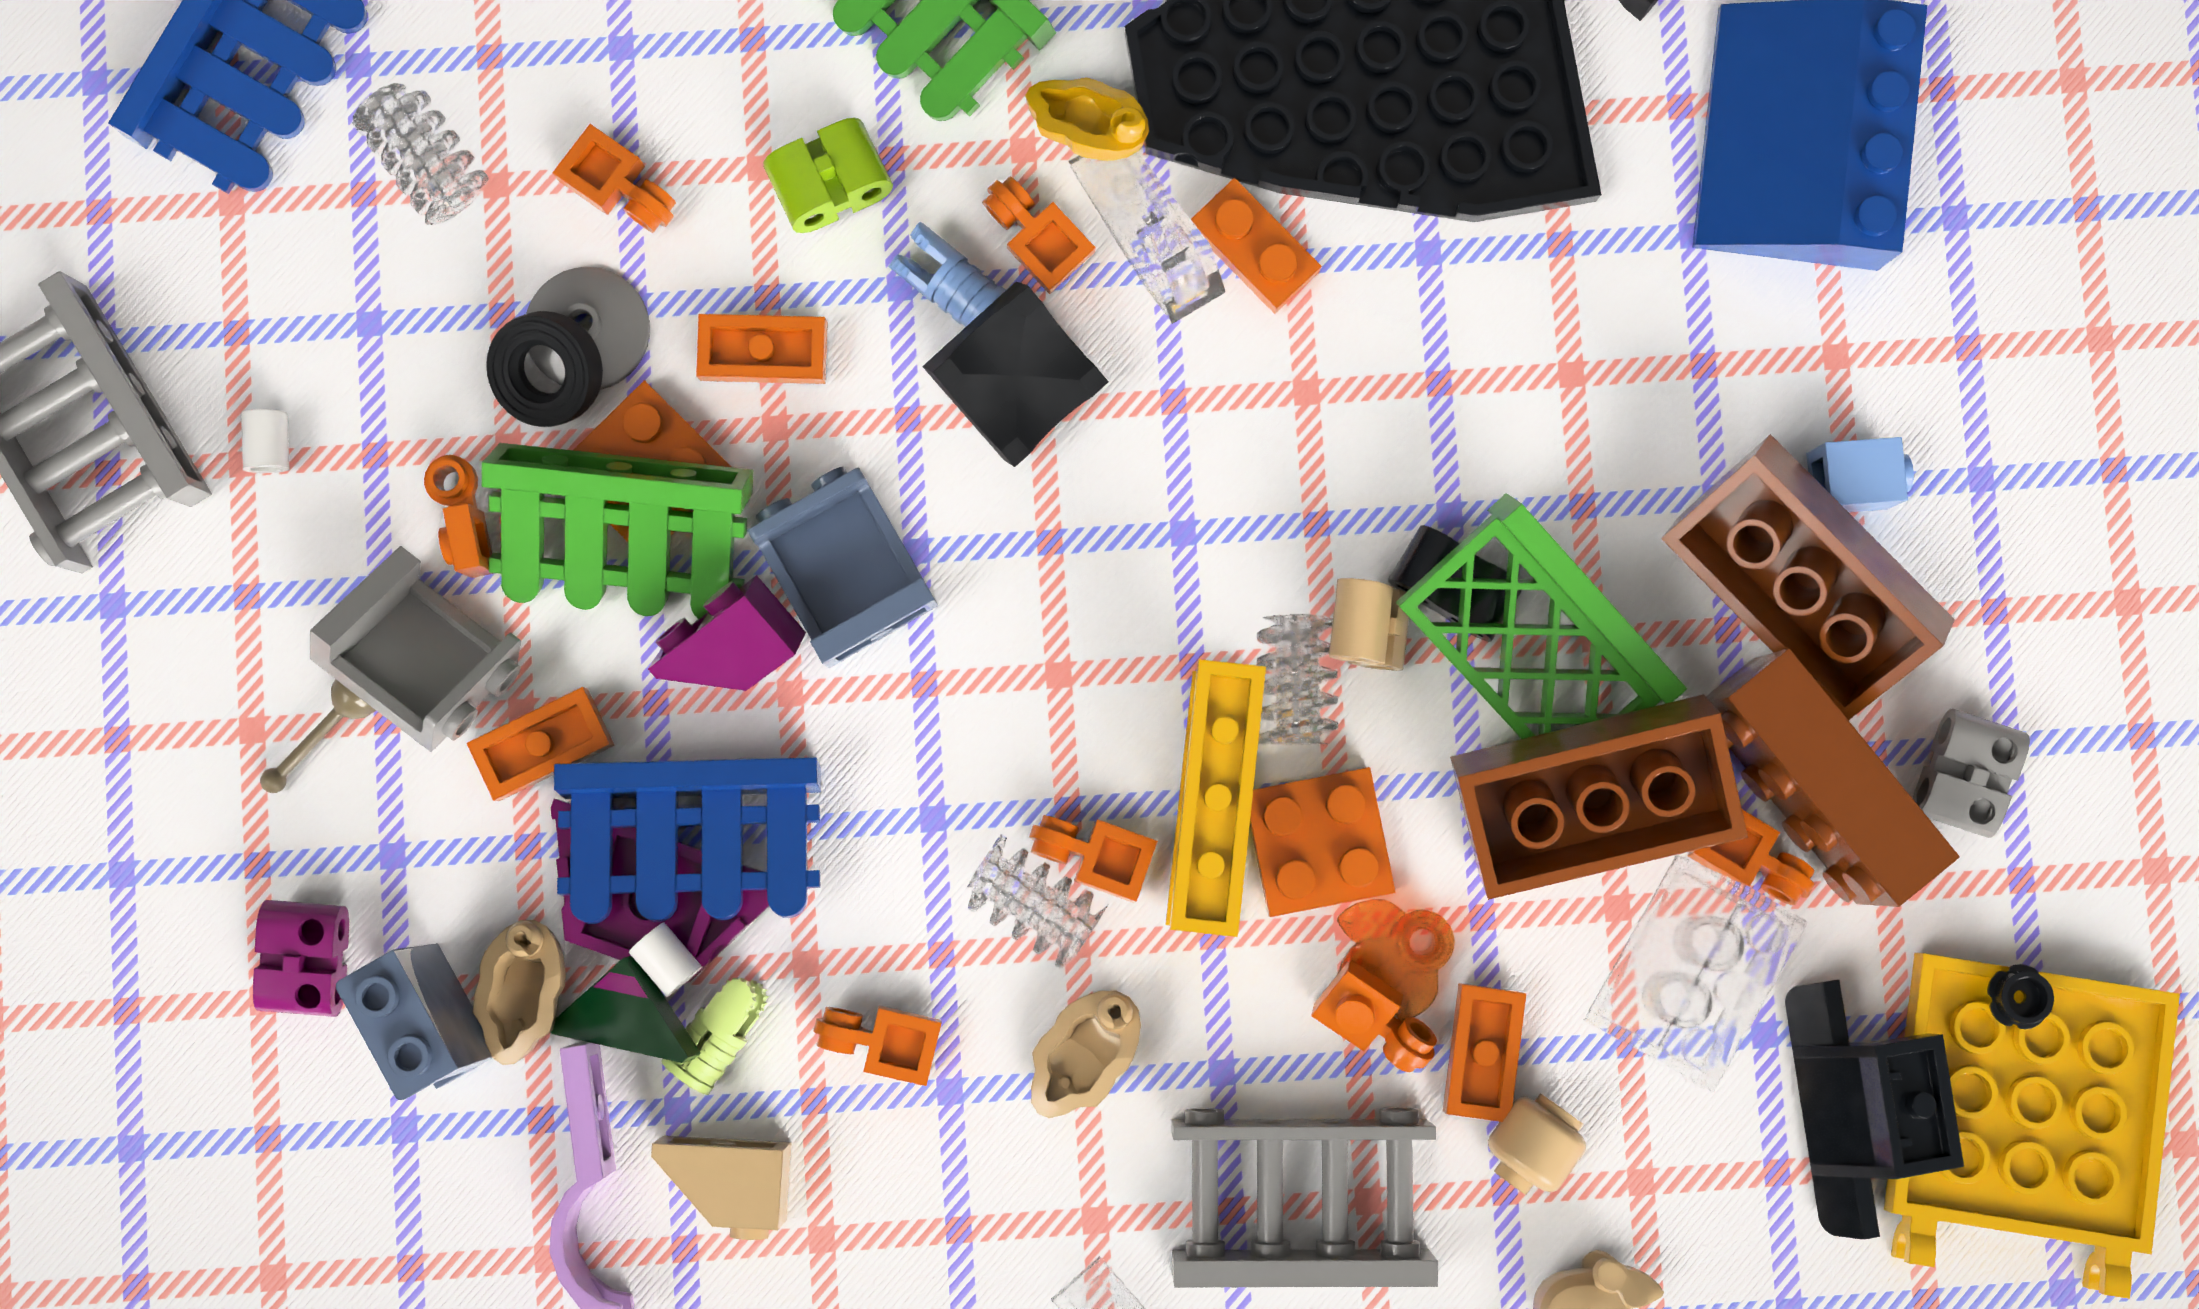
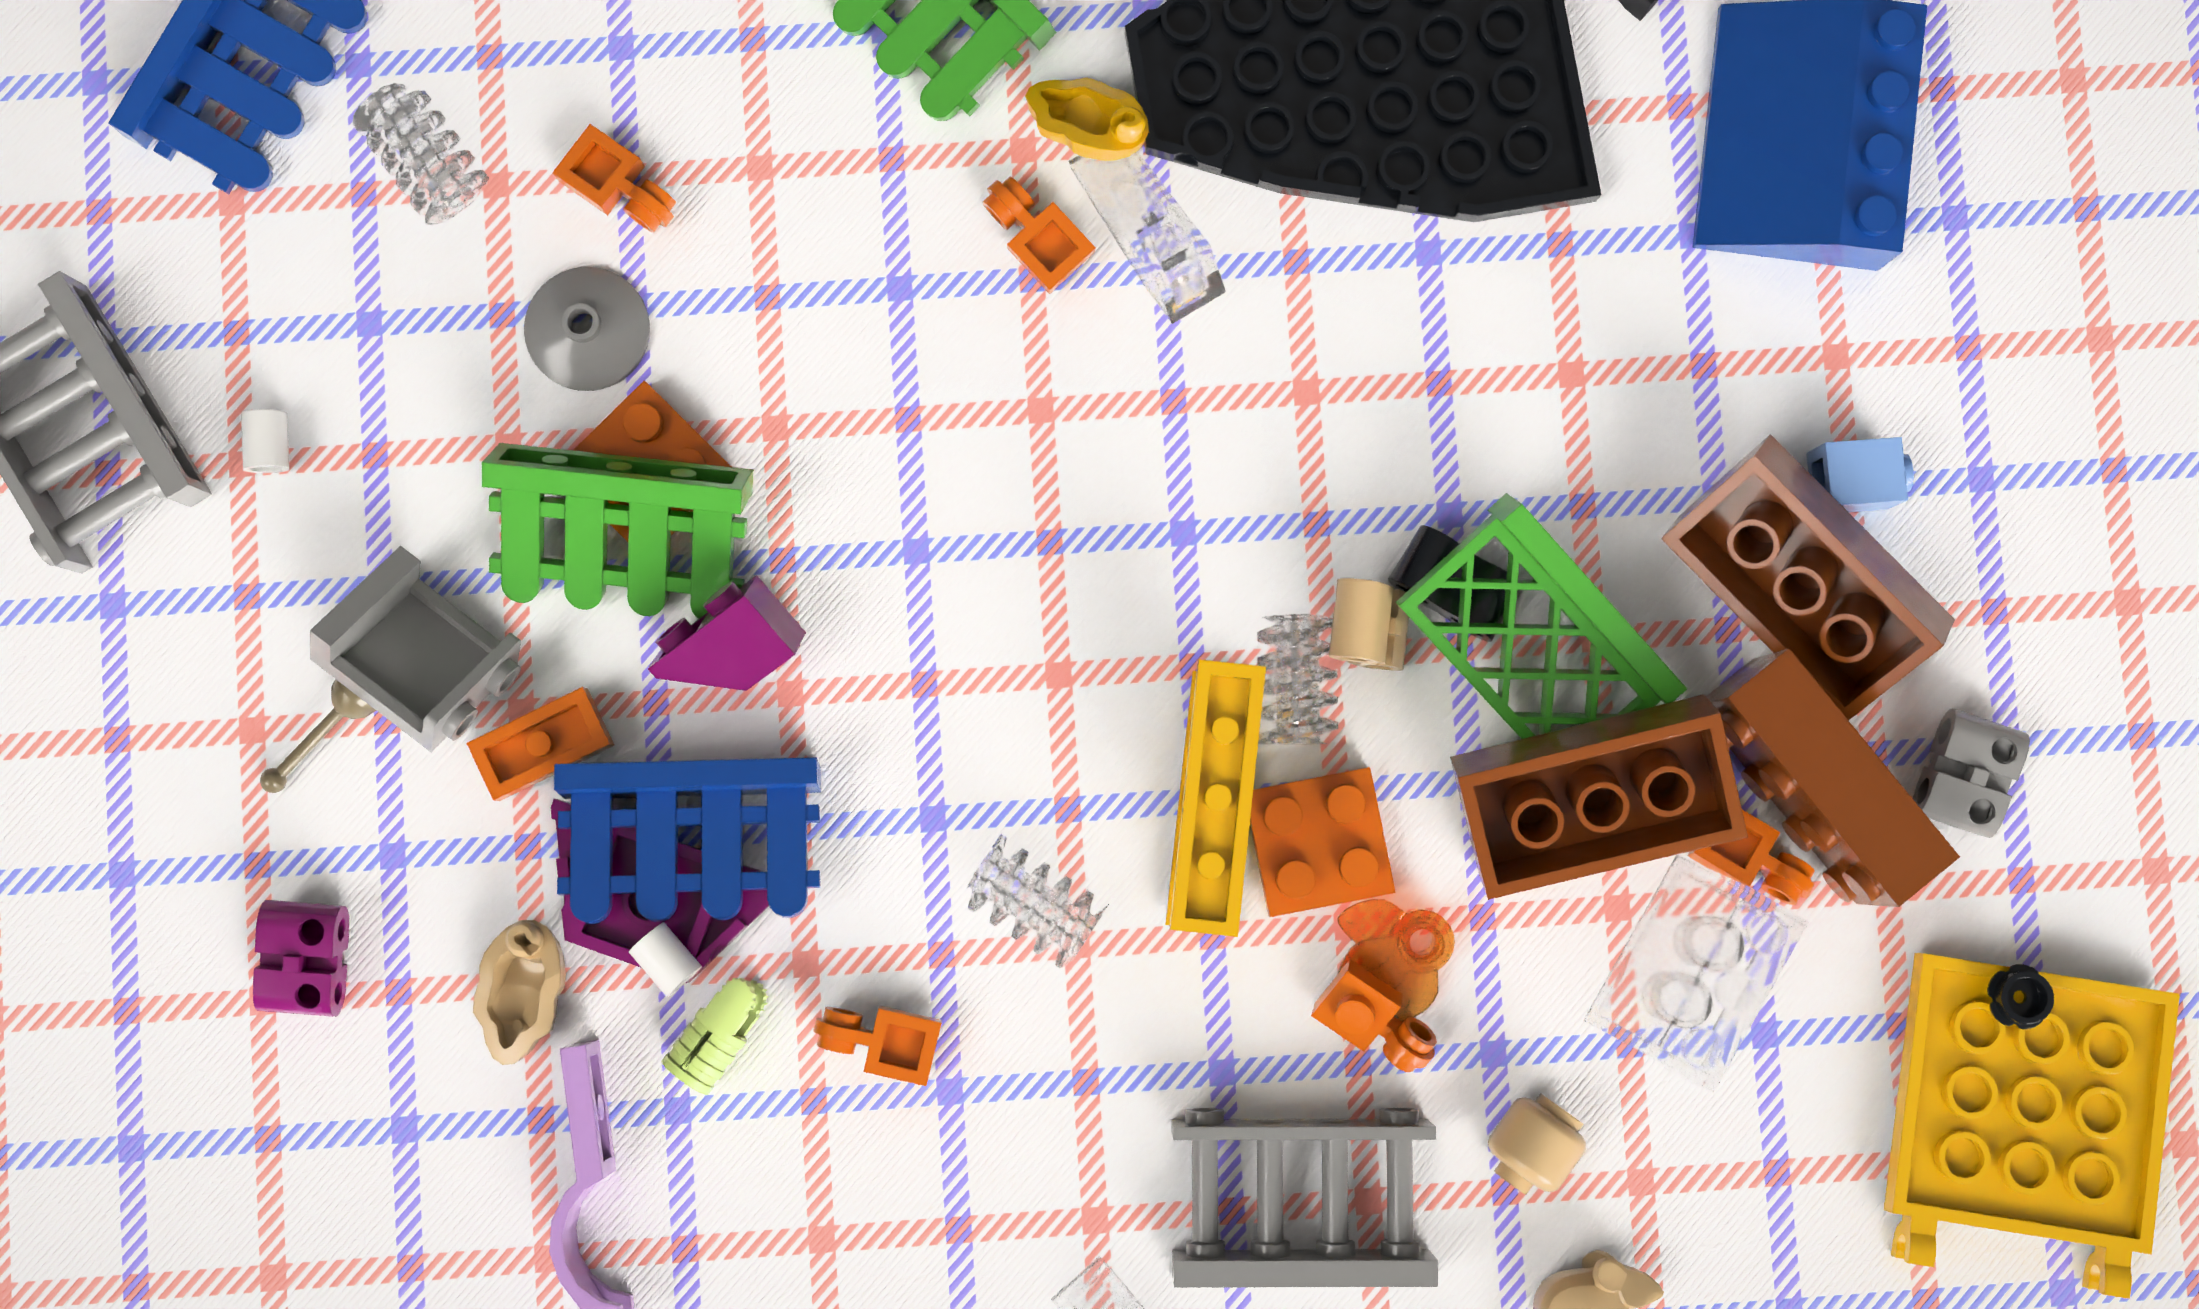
(414, 1019): sand blue panel -> none
(466, 535): orange plate -> none
(511, 384): black tyre -> none
(627, 1014): dark green tile -> none
(730, 1180): tan slope -> none
(762, 348): orange plate -> none
(827, 175): lime piece -> none
(841, 565): sand blue panel -> none
(956, 284): light blue hinge -> none
(1015, 373): black brick -> none
(1084, 1053): tan arm -> none
(1111, 859): orange plate -> none
(1255, 246): orange plate -> none
(1484, 1052): orange plate -> none
(1866, 1108): black plate -> none

